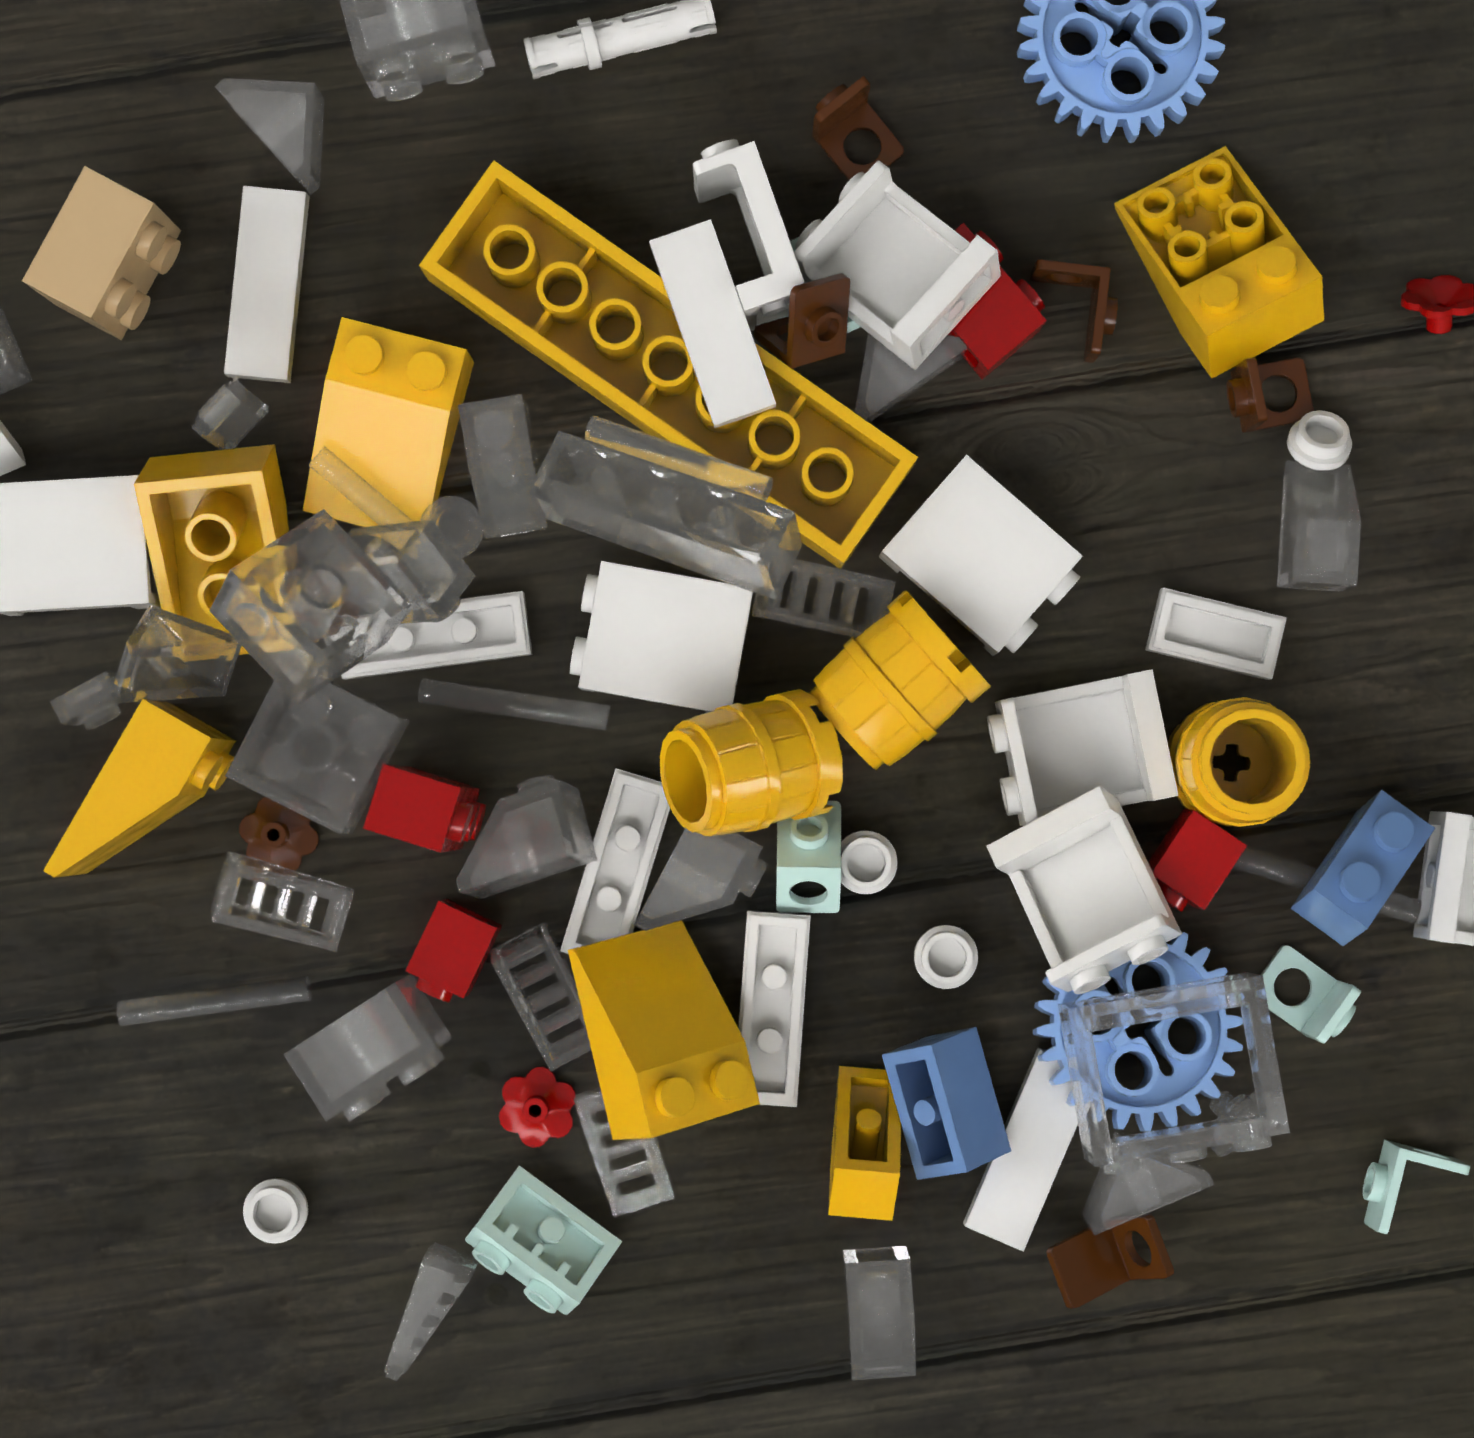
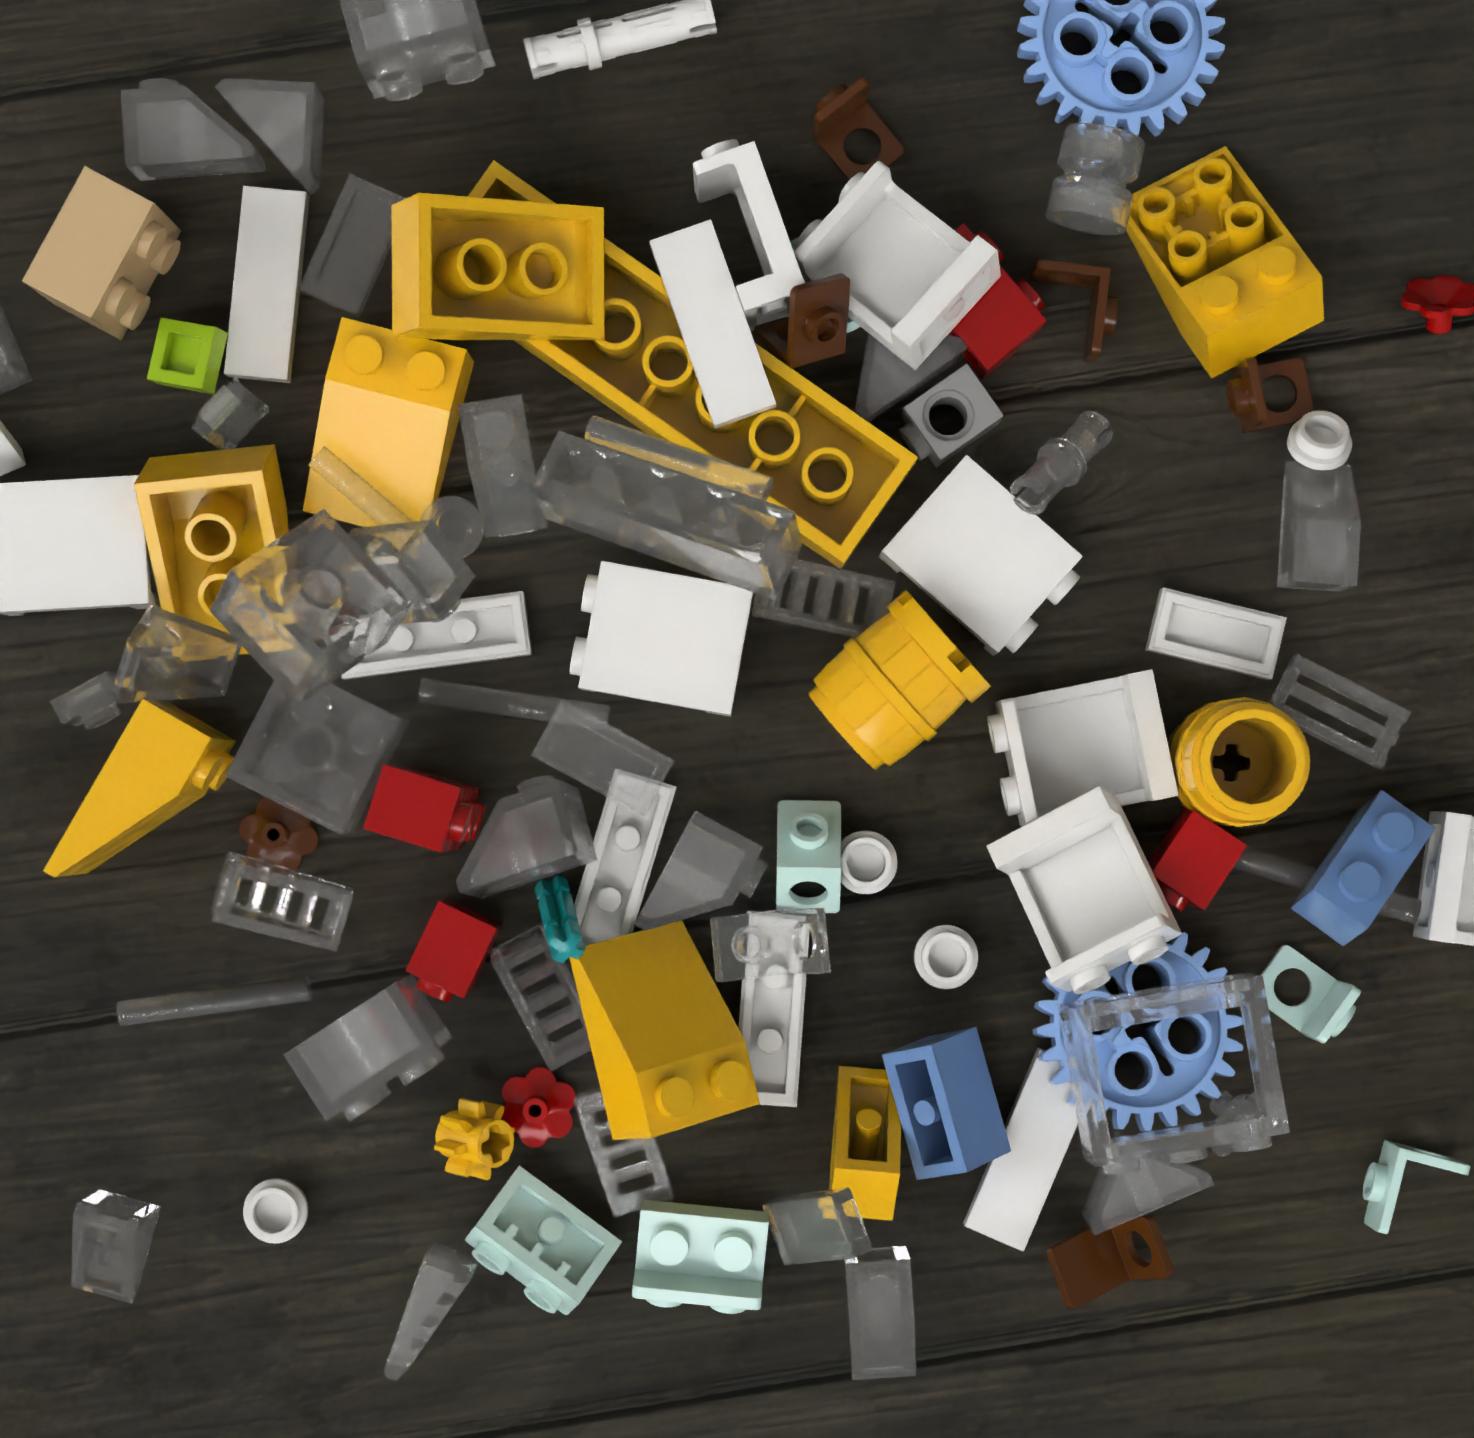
(111, 1244): none -> clear slope
(180, 136): none -> clear slope
(187, 355): none -> lime plate
(352, 247): none -> clear tile
(474, 1138): none -> yellow gear
(496, 269): none -> yellow slope
(559, 919): none -> teal axle
(603, 758): none -> clear tile
(700, 1256): none -> light aqua bracket
(751, 765): yellow piece -> none
(768, 944): none -> clear bracket
(817, 1226): none -> clear tile
(966, 395): none -> light grey brick
(1061, 462): none -> clear pin
(1096, 169): none -> clear wheel
(1386, 735): none -> clear tile

